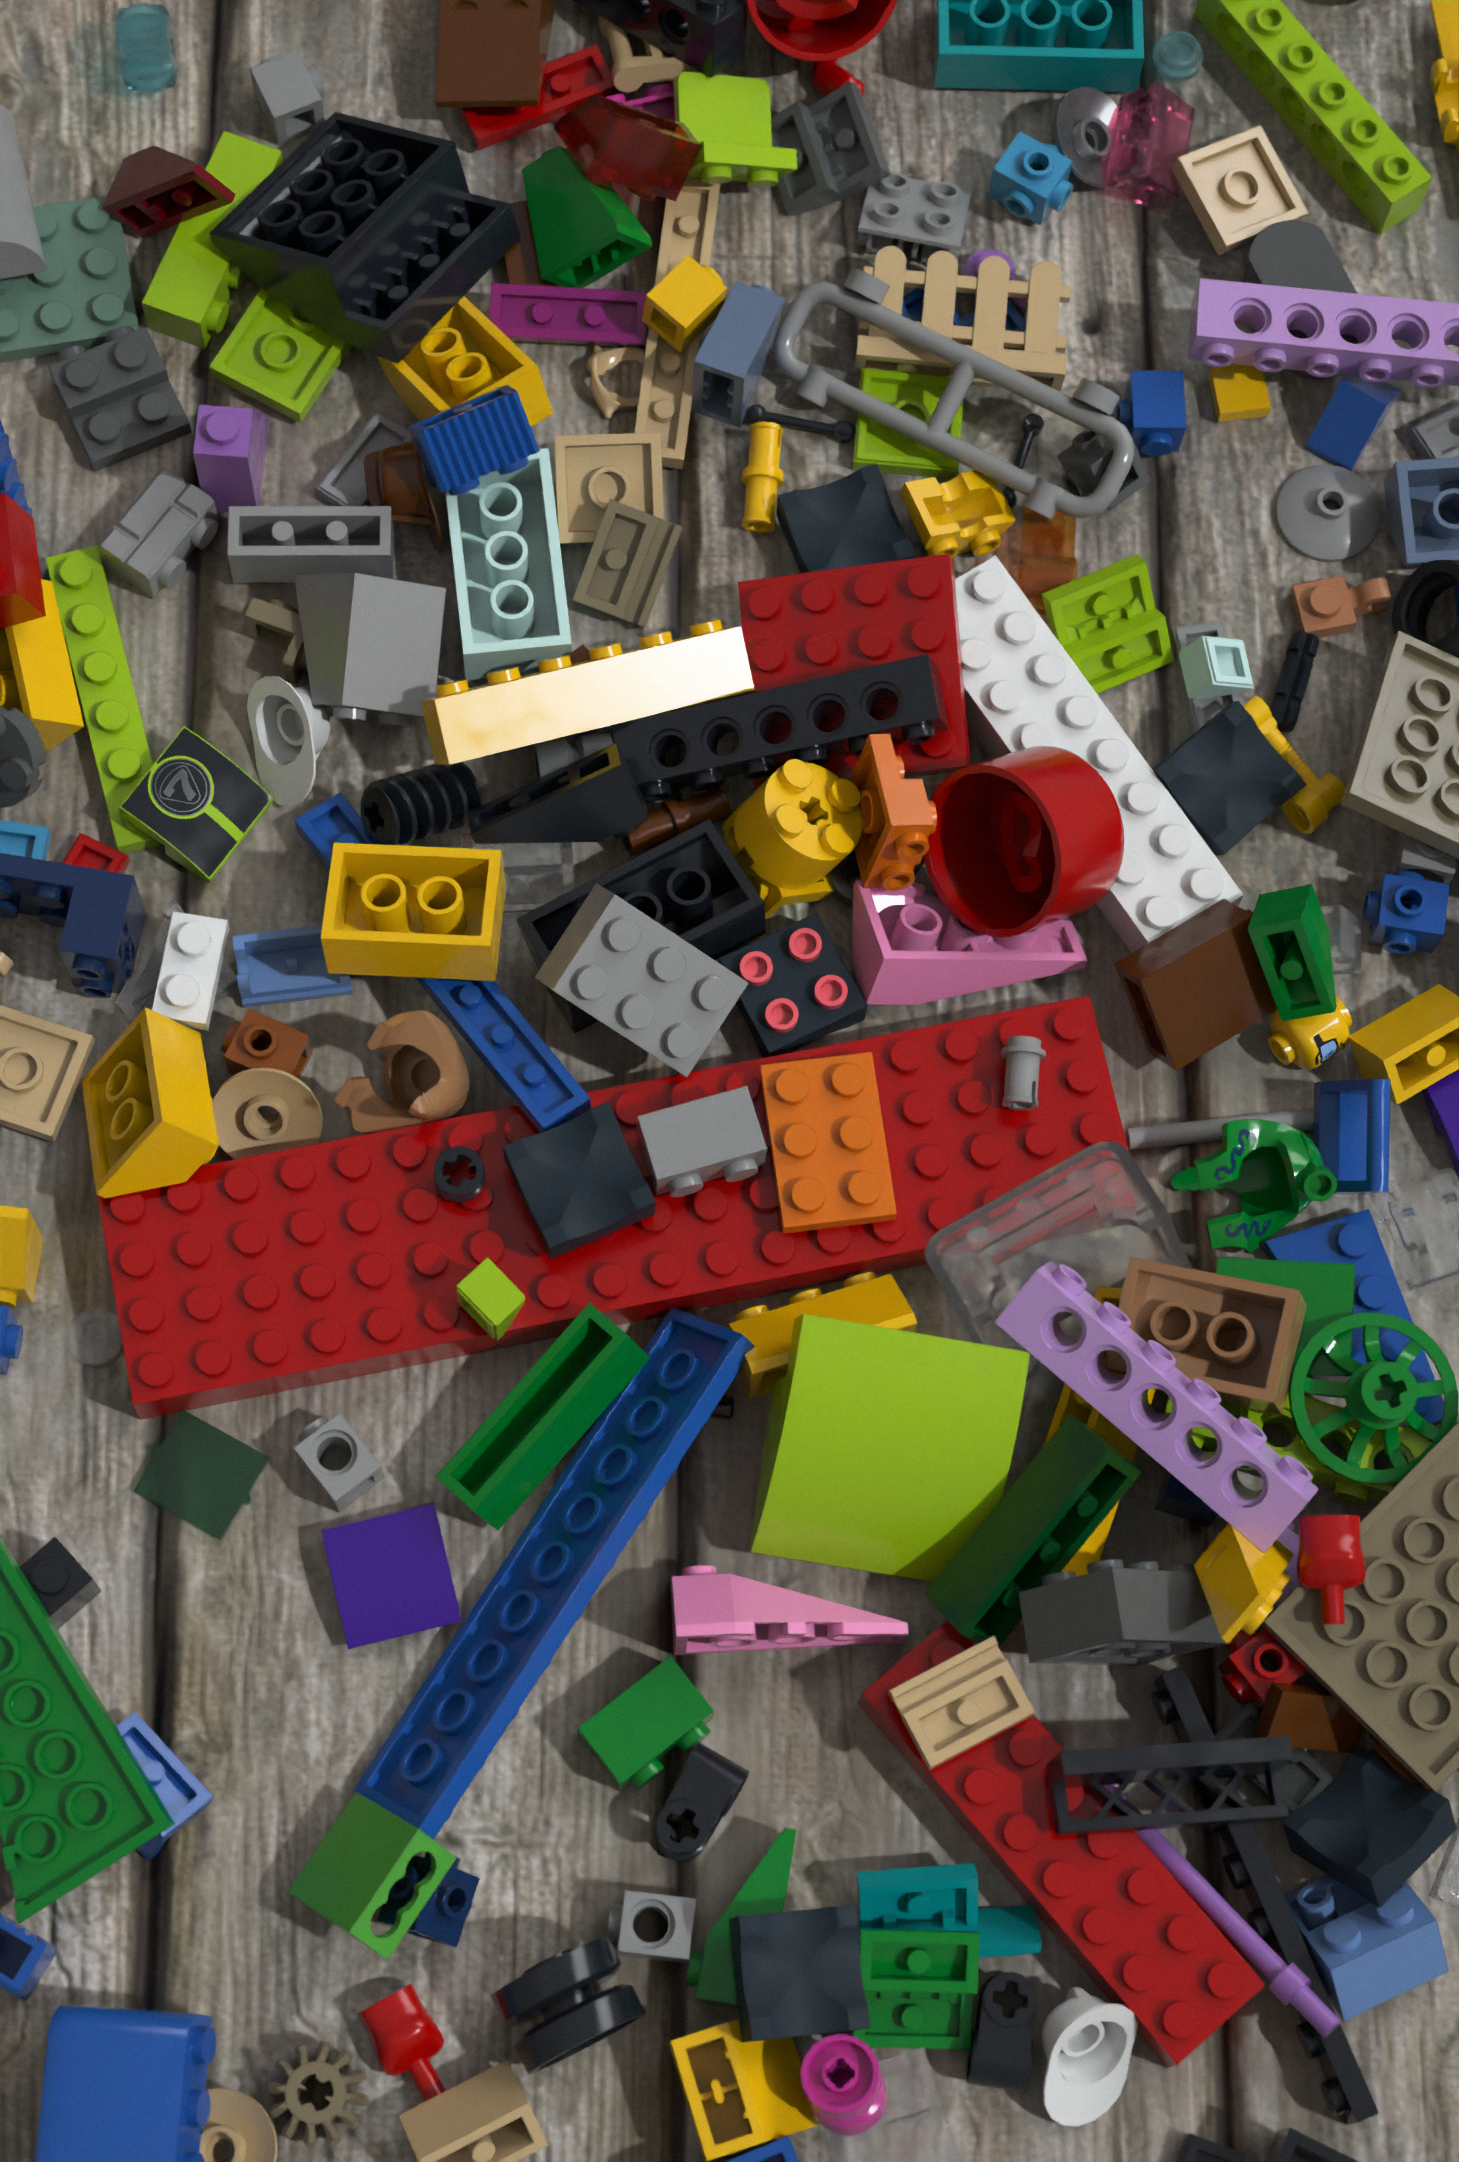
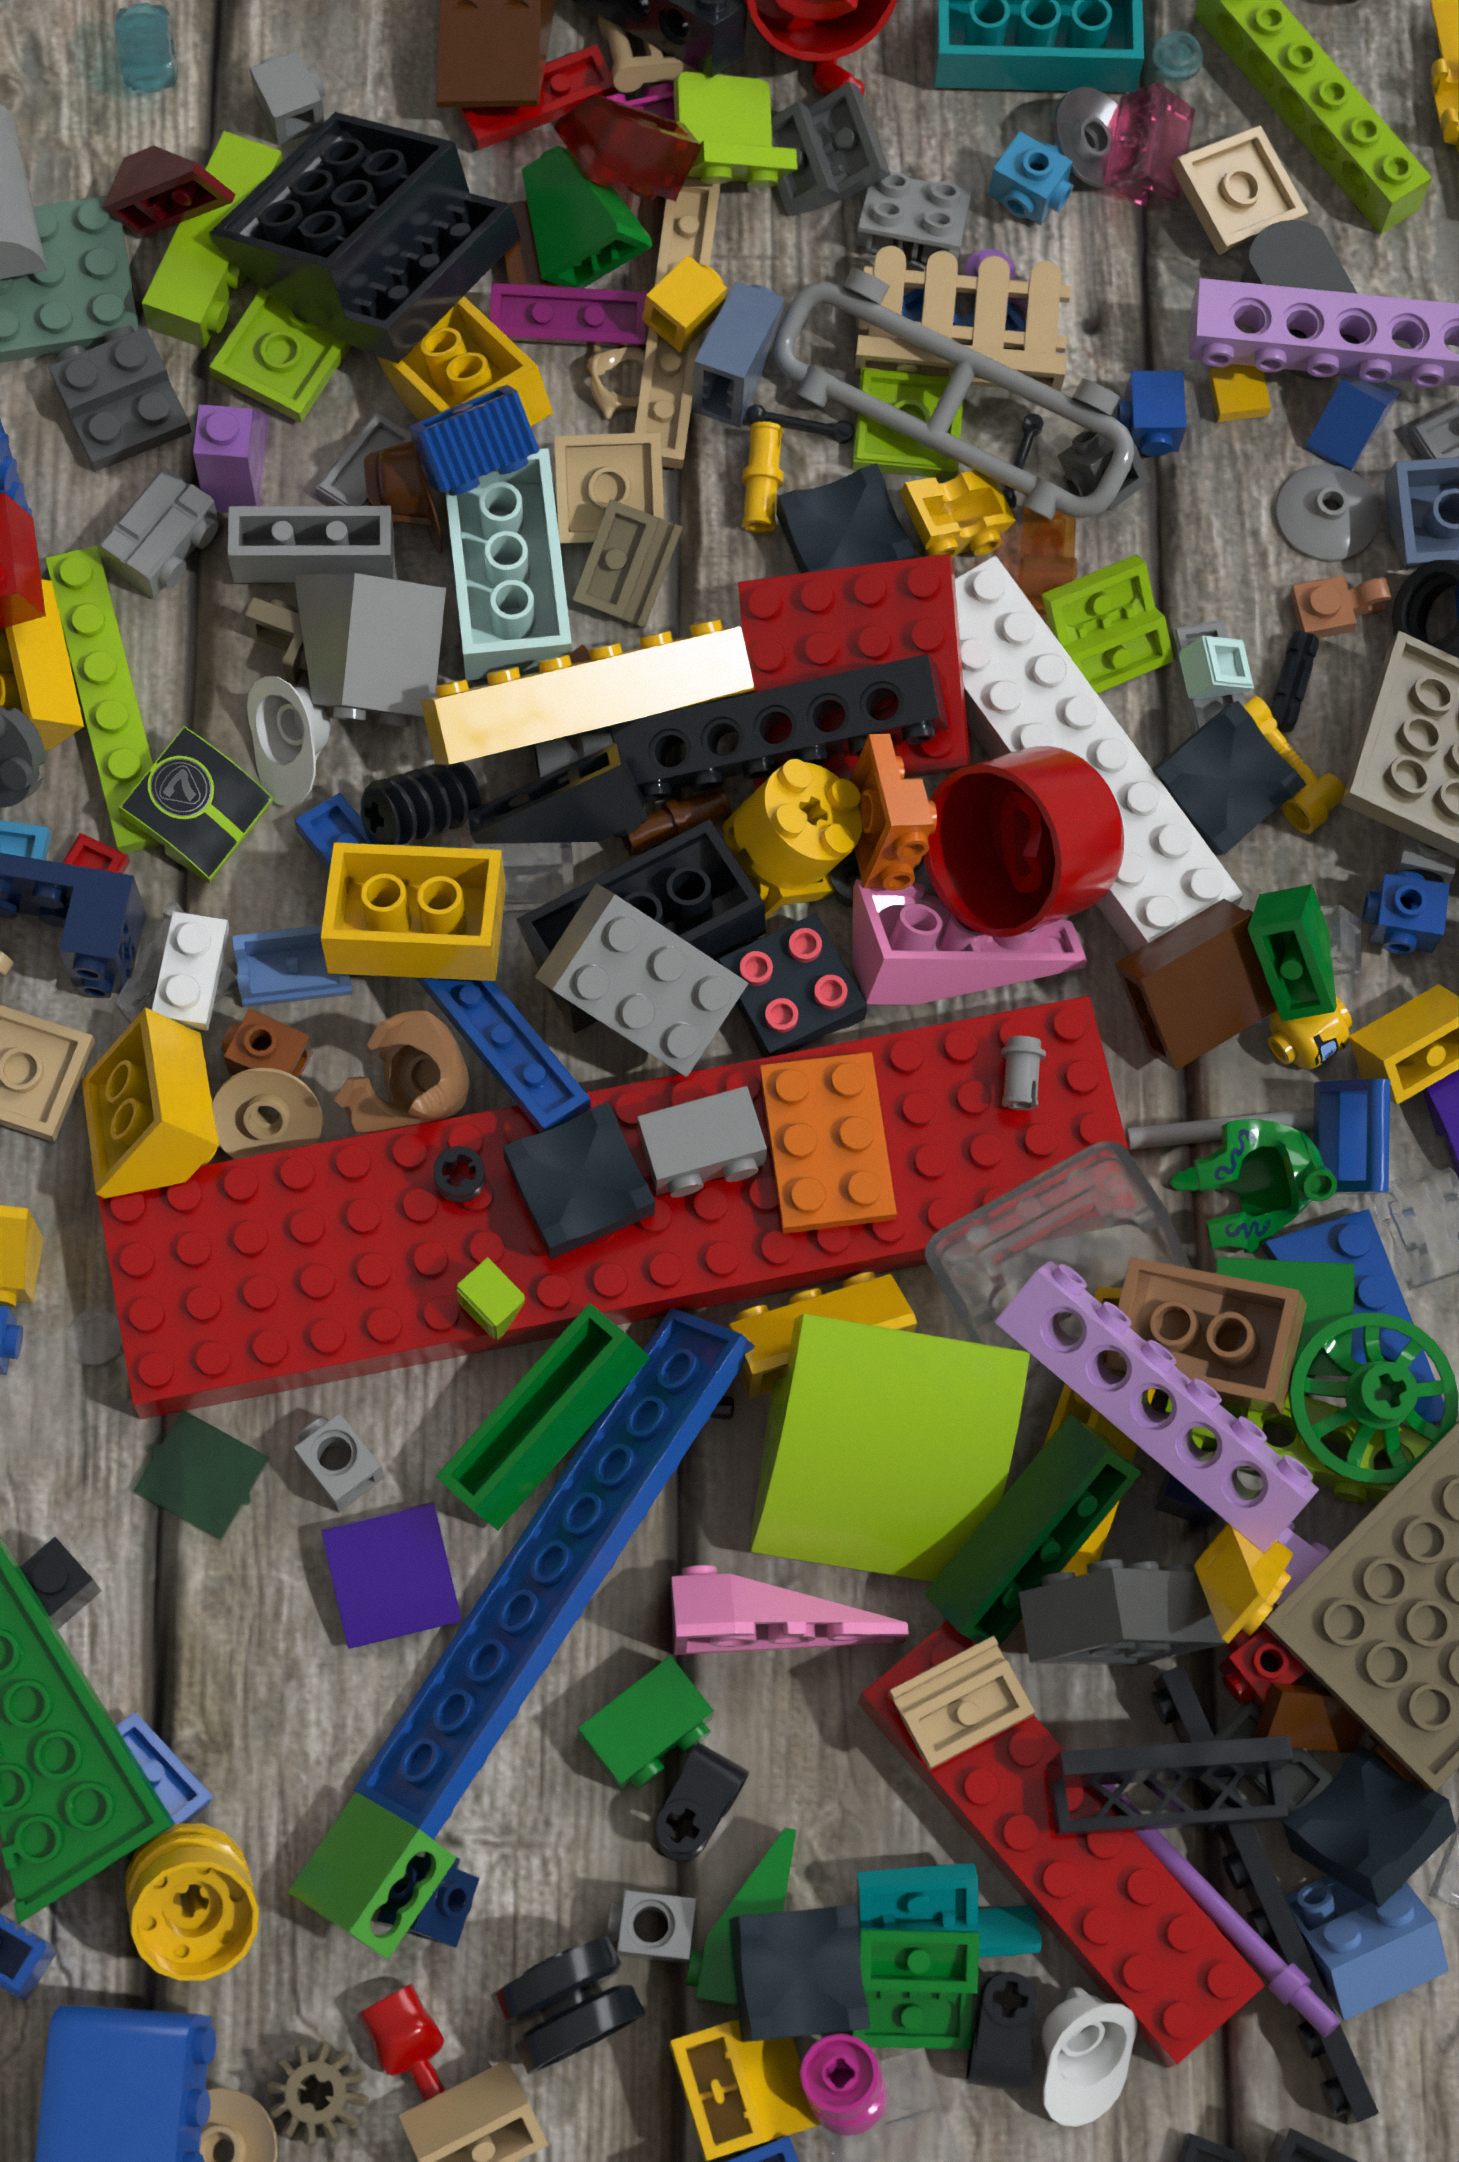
(197, 1931): none -> yellow wheel
(1330, 1560): red piece -> none

